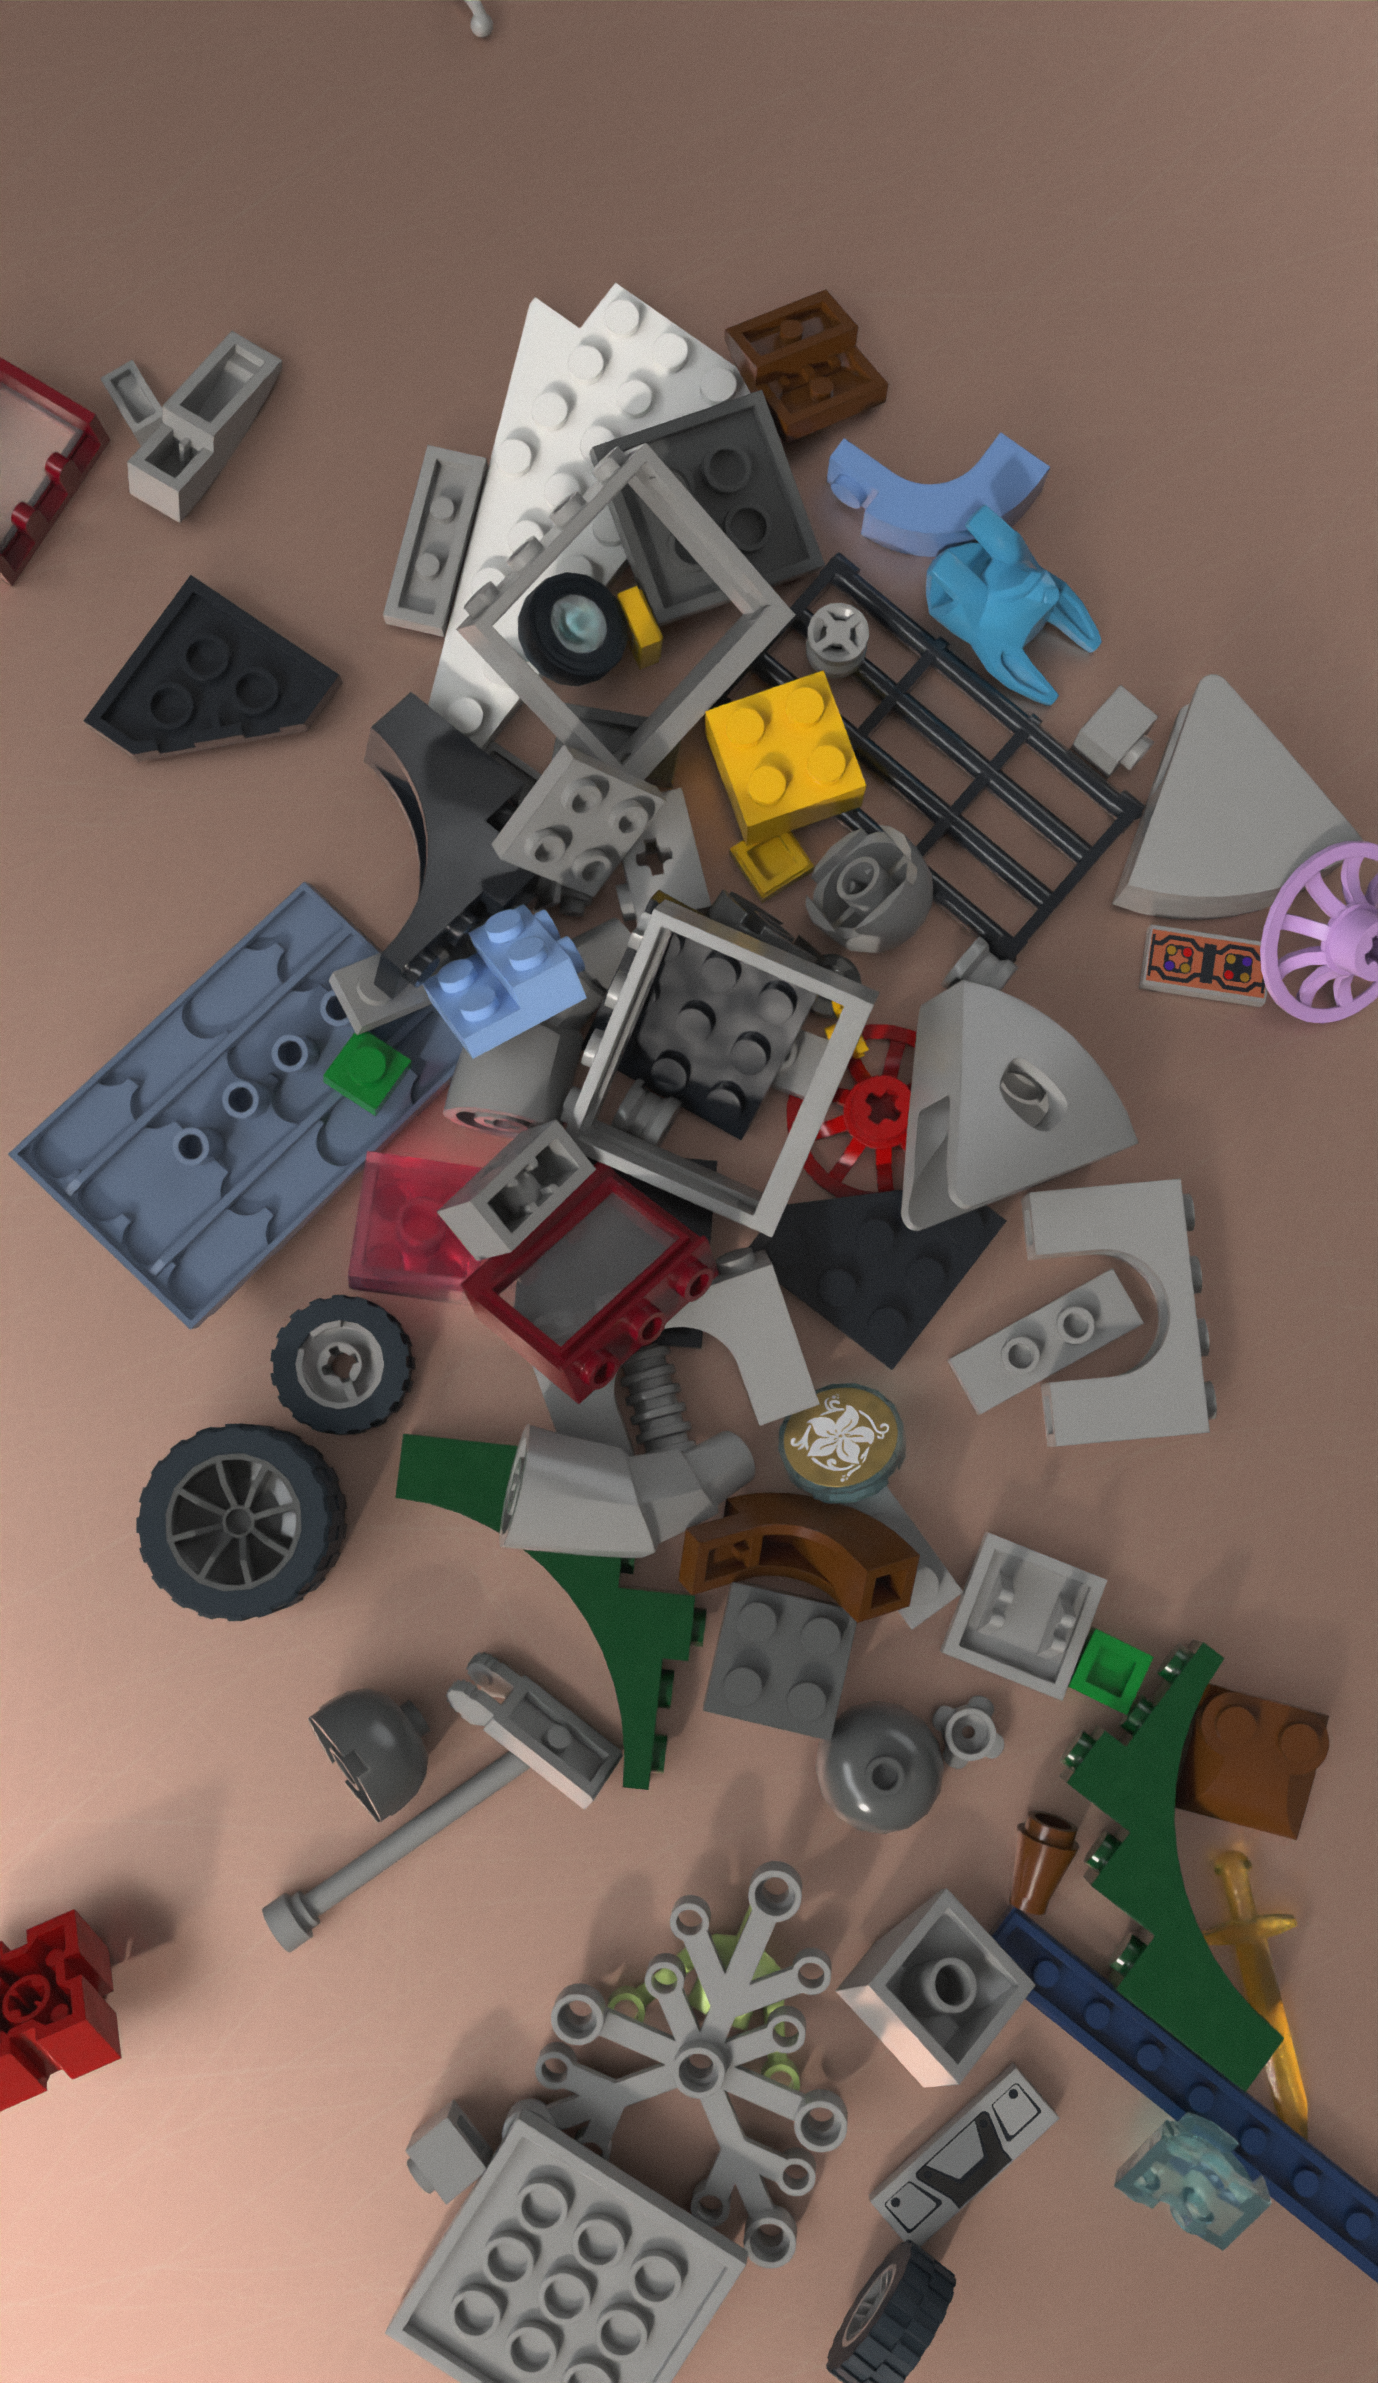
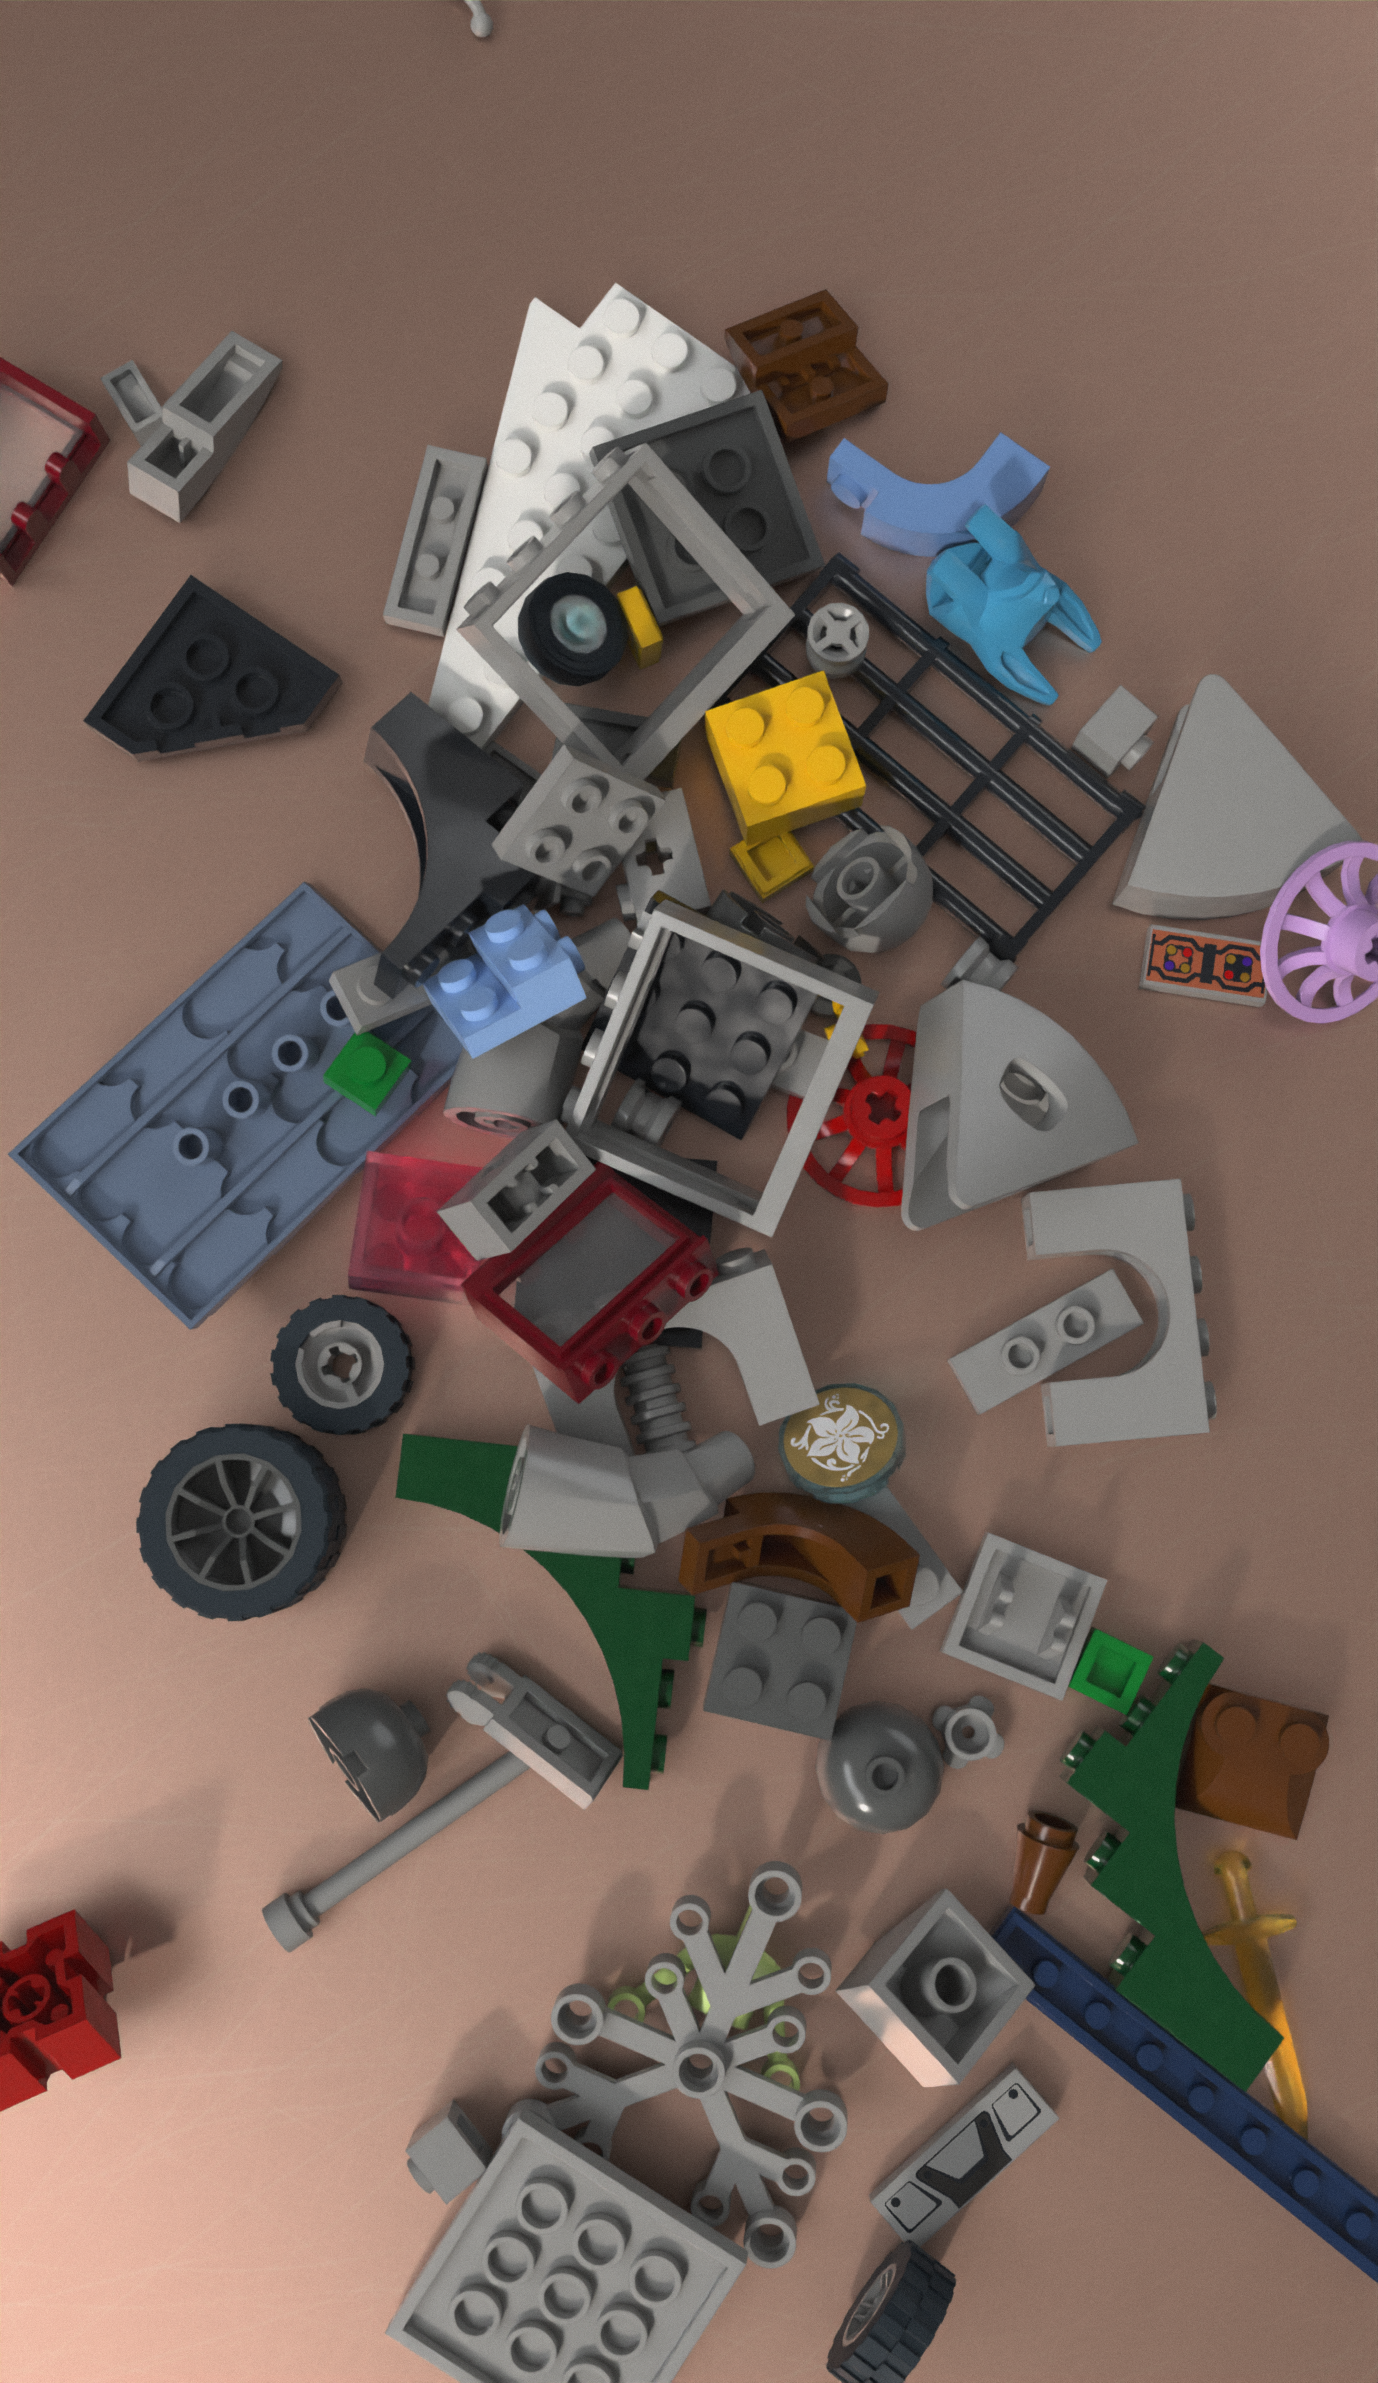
(871, 1271): black plate -> none
(1198, 2176): clear light blue cylinder -> none

